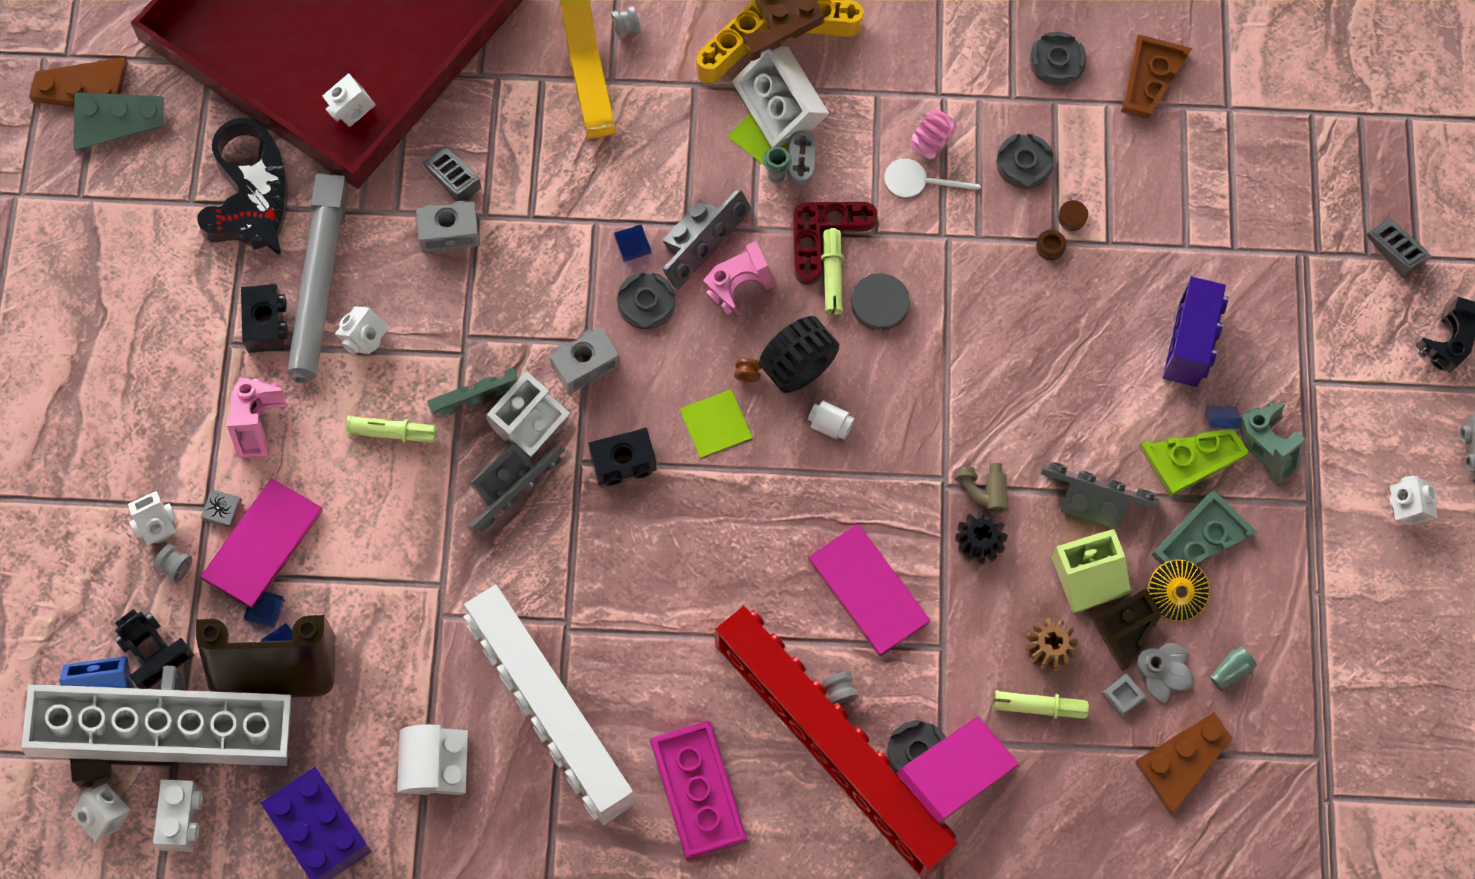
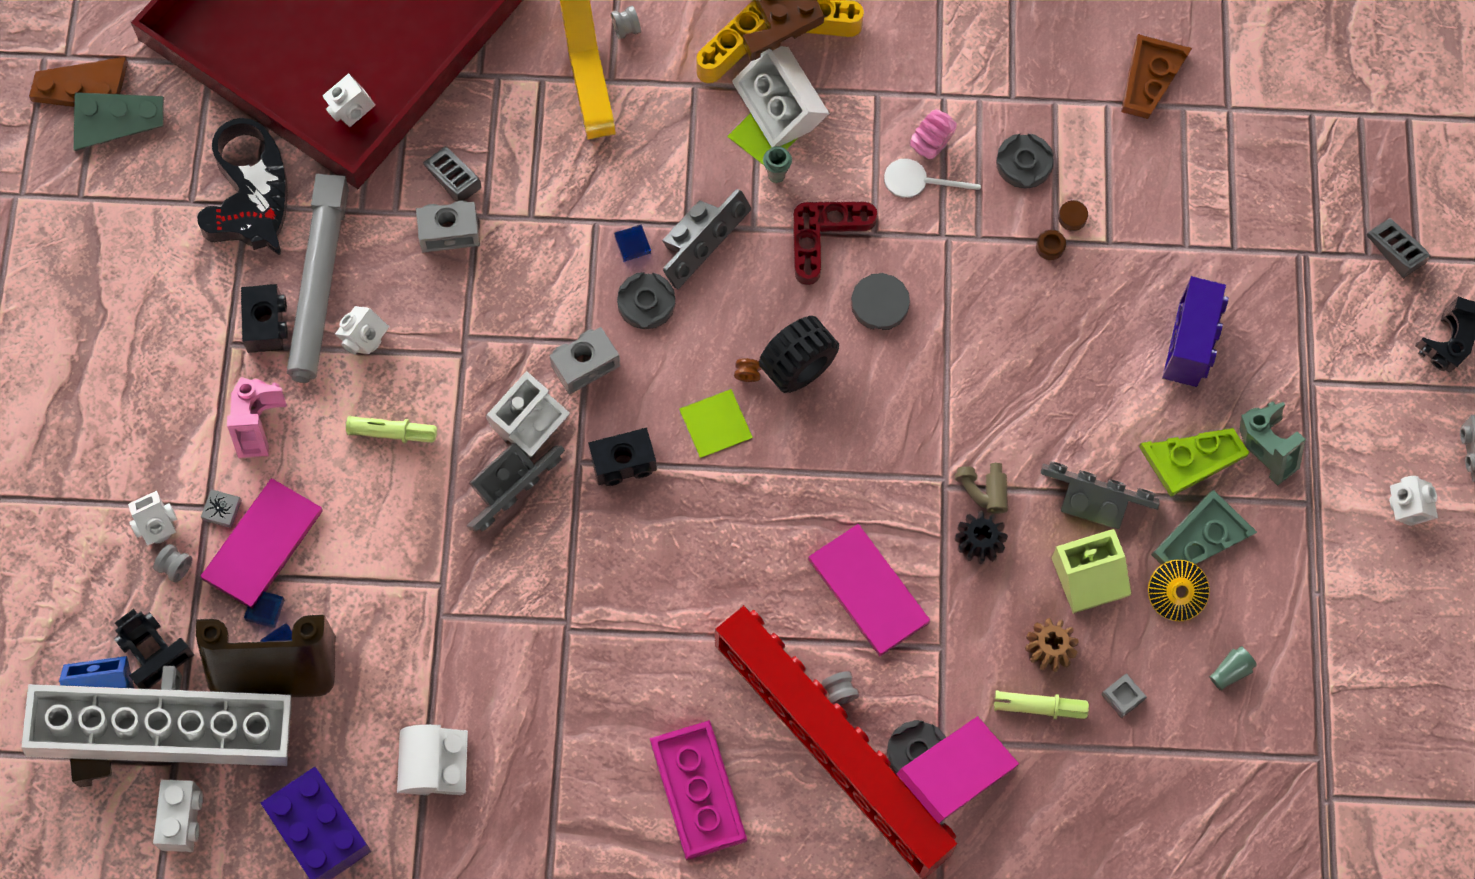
(100, 811): white brick -> none
(446, 403): sand green wing -> none
(550, 705): white brick -> none
(734, 272): bright pink tile -> none
(807, 159): light grey beam -> none
(831, 420): white brick -> none
(832, 271): yellowish green axle -> none
(1057, 58): dark grey tile -> none
(1127, 626): dark brown wing -> none
(1170, 670): light grey plate -> none
(1183, 760): dark orange wing -> none
(1223, 417): clear blue tile -> none

